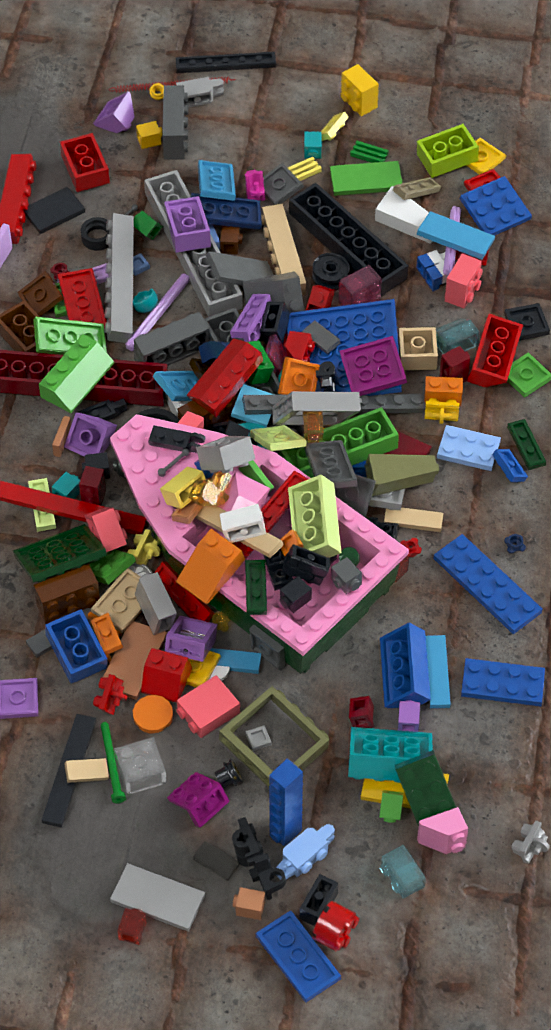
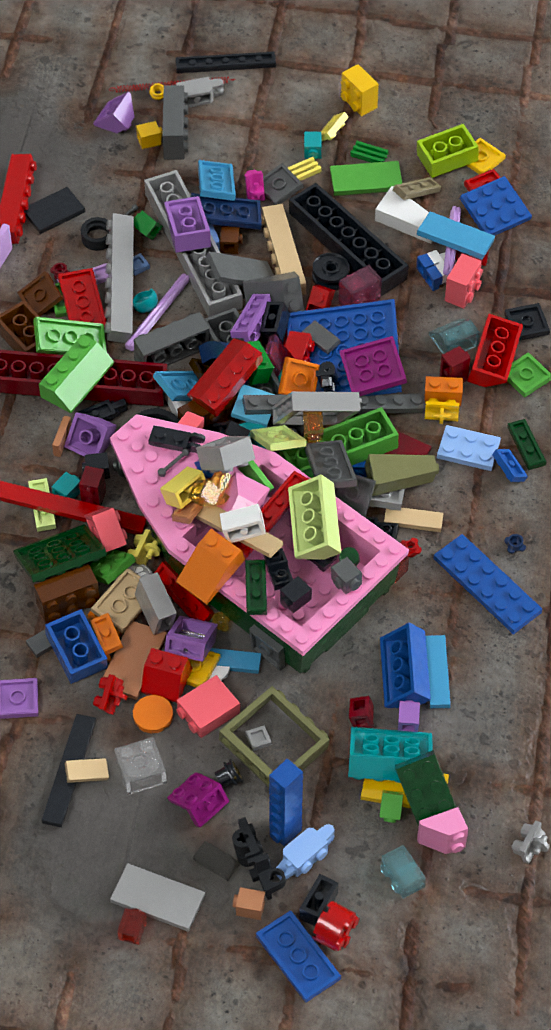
(84, 162): red brick -> none
(117, 796): green bar -> none
(290, 539): orange plate -> none
(306, 565): black brick -> none
(418, 348): tan brick -> none
(503, 682): blue plate -> none

